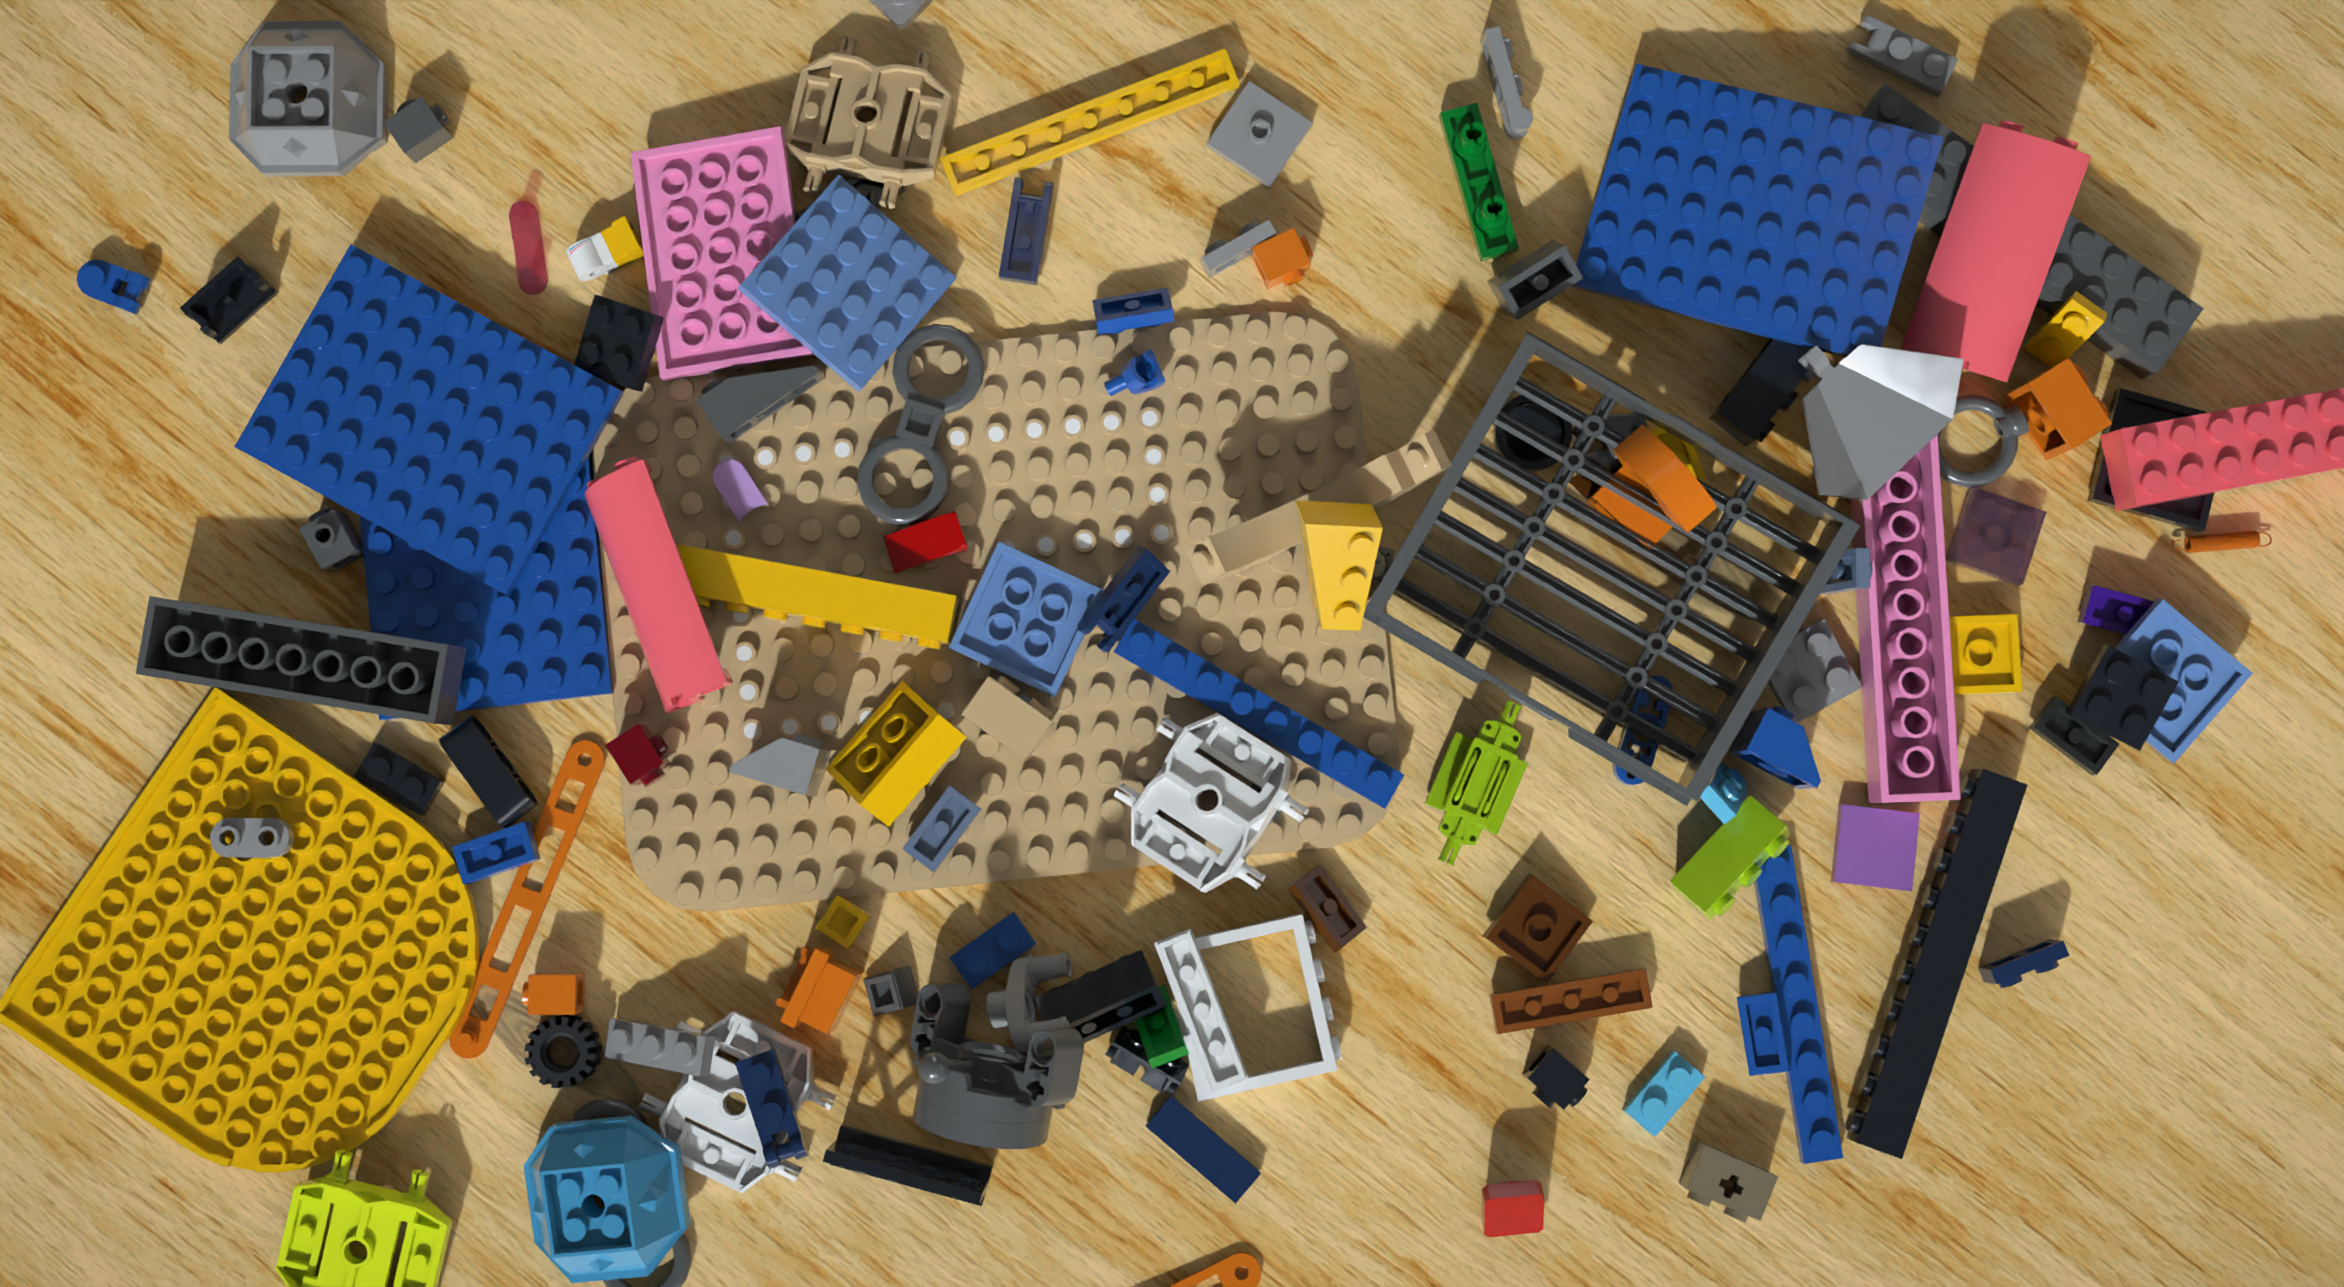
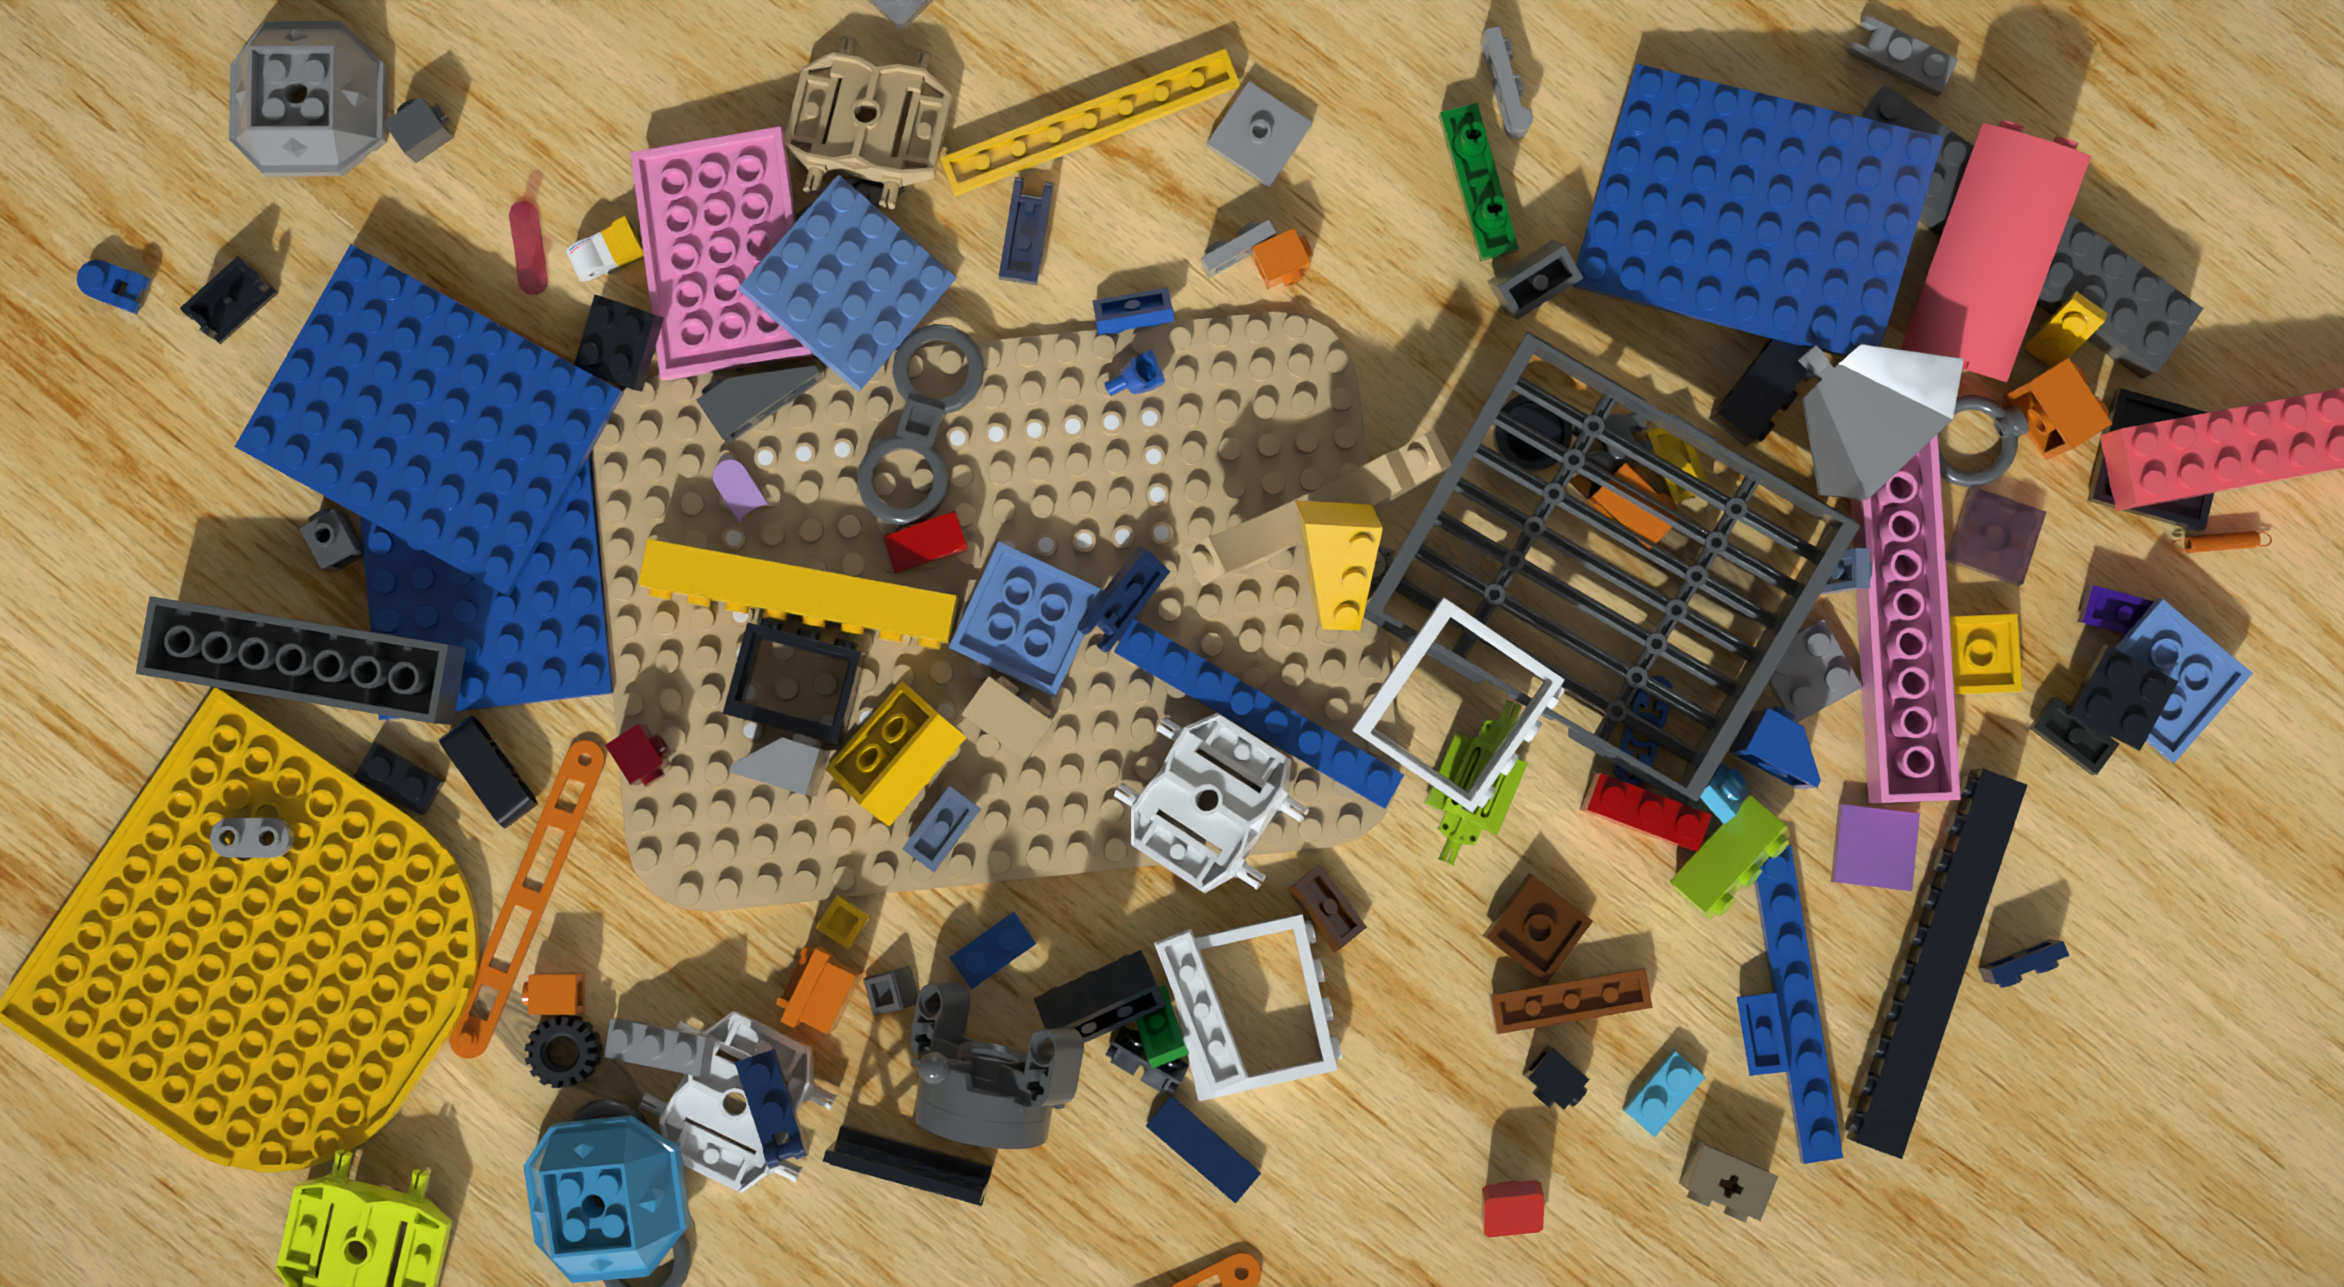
(496, 853): blue plate -> none
(655, 585): coral cylinder -> none
(806, 641): none -> black window
(1016, 1004): light grey connector -> none
(1504, 756): none -> white window
(1645, 812): none -> red brick
(1666, 477): orange brick -> none

